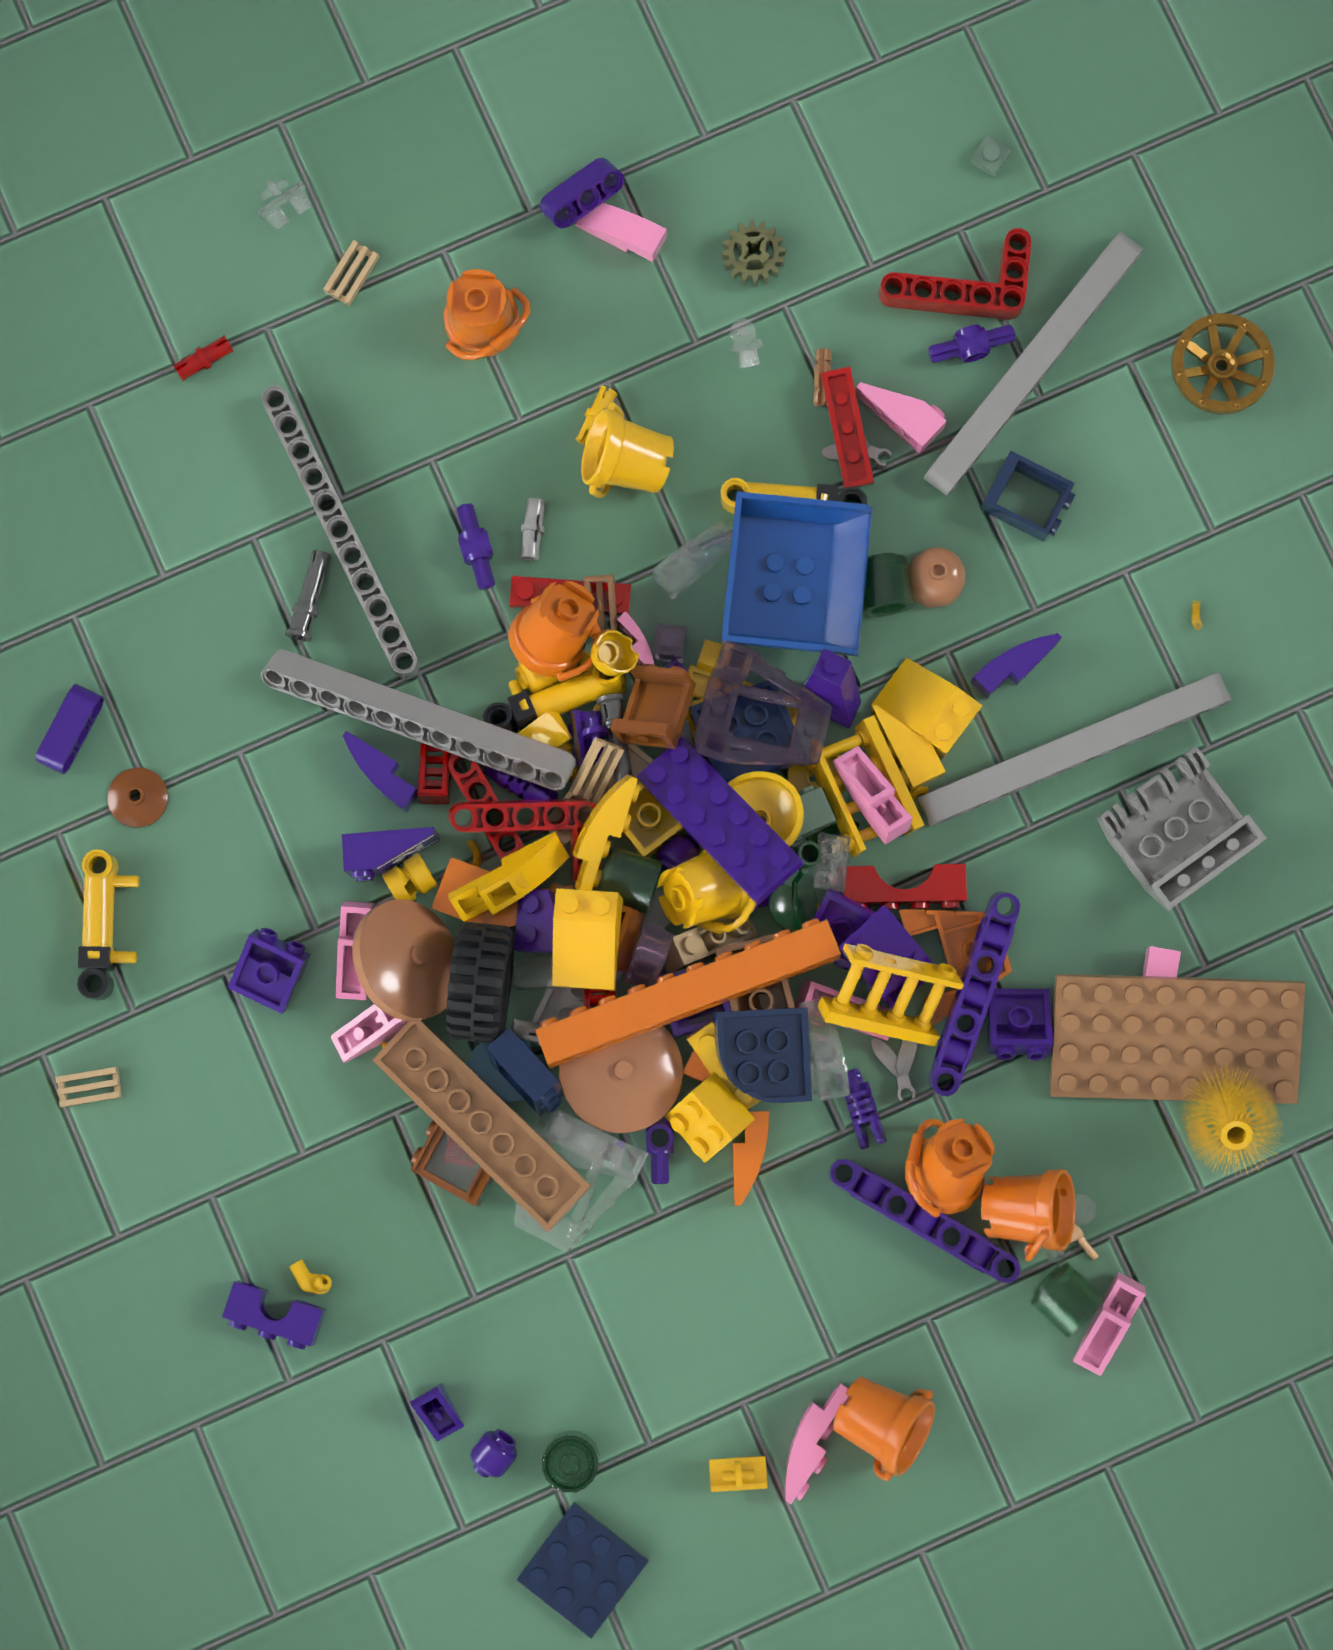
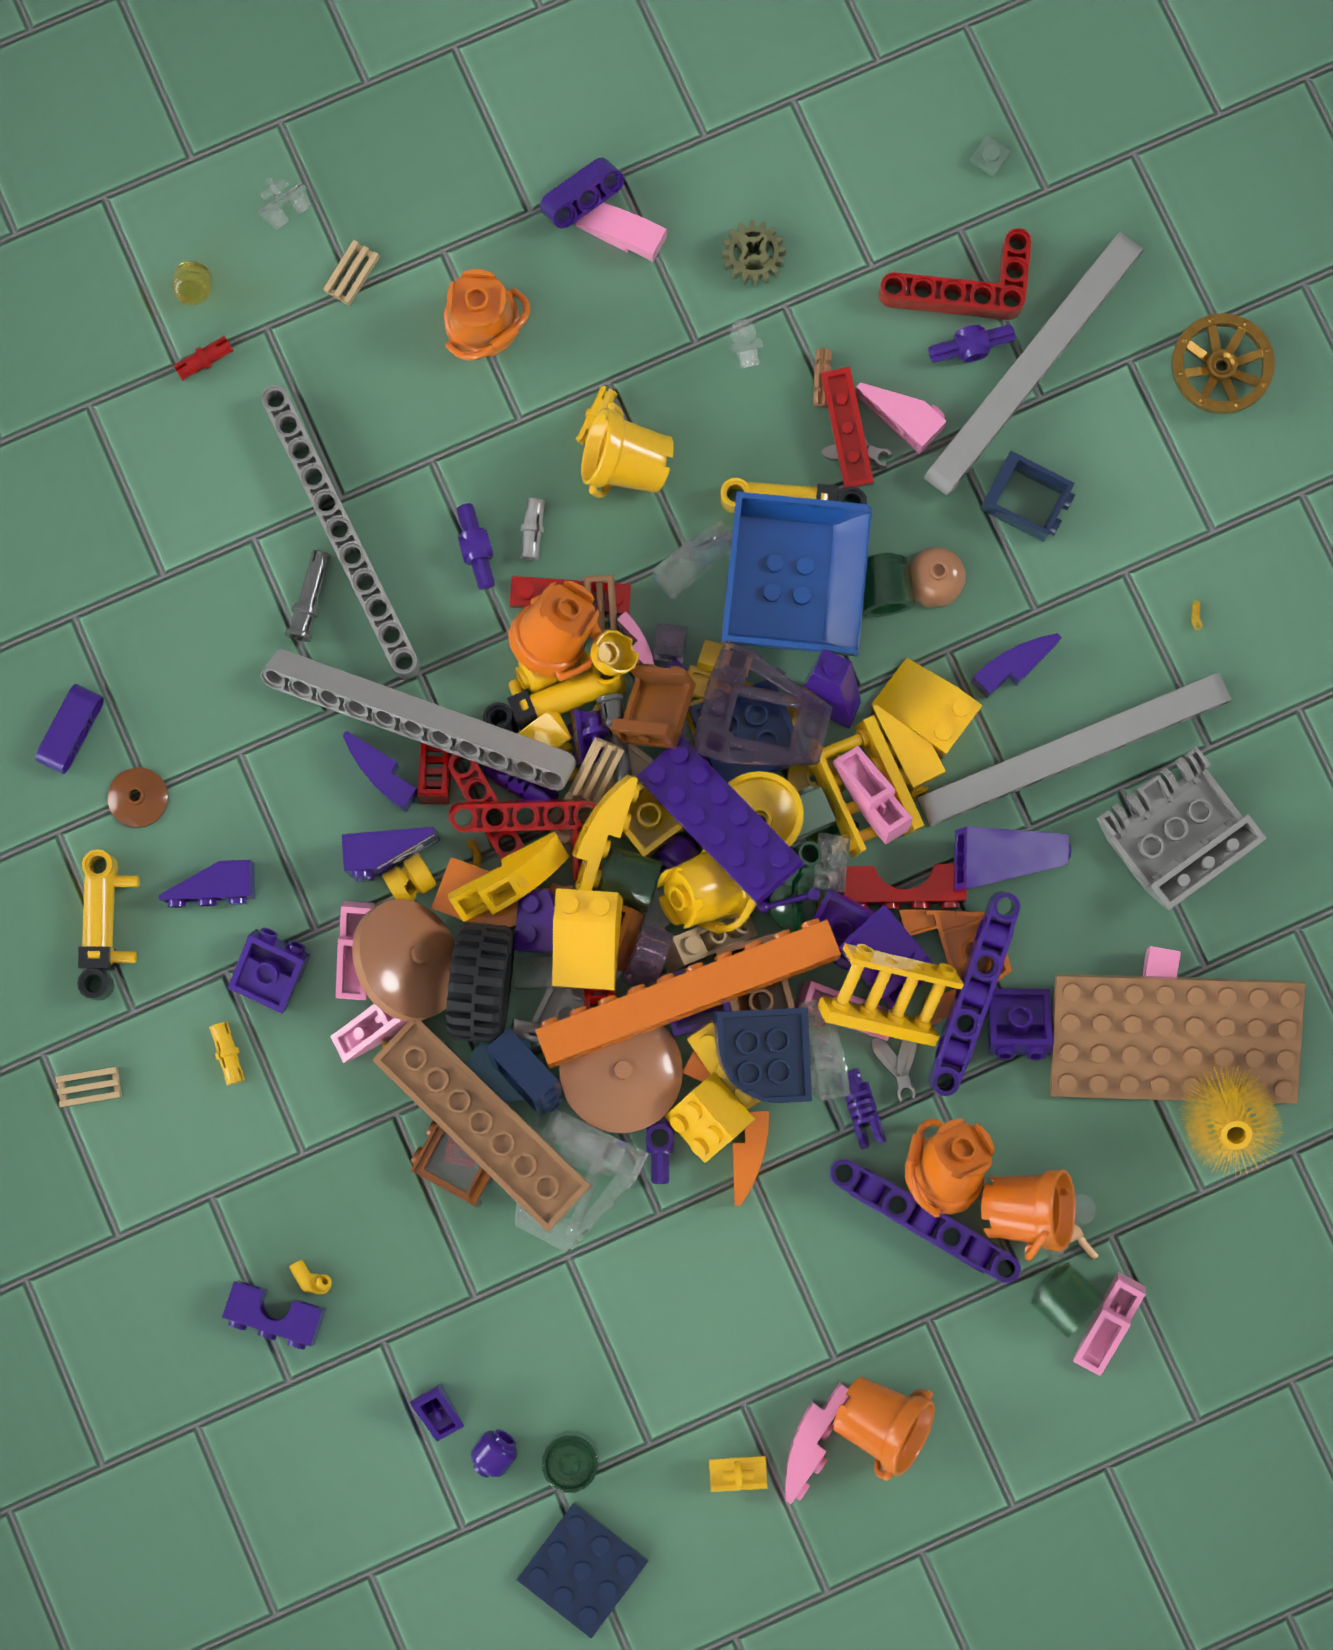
(191, 282): none -> clear yellow head
(219, 882): none -> dark purple slope
(227, 1053): none -> yellow pin
(813, 895): none -> dark purple hinge
(1004, 854): none -> dark purple slope

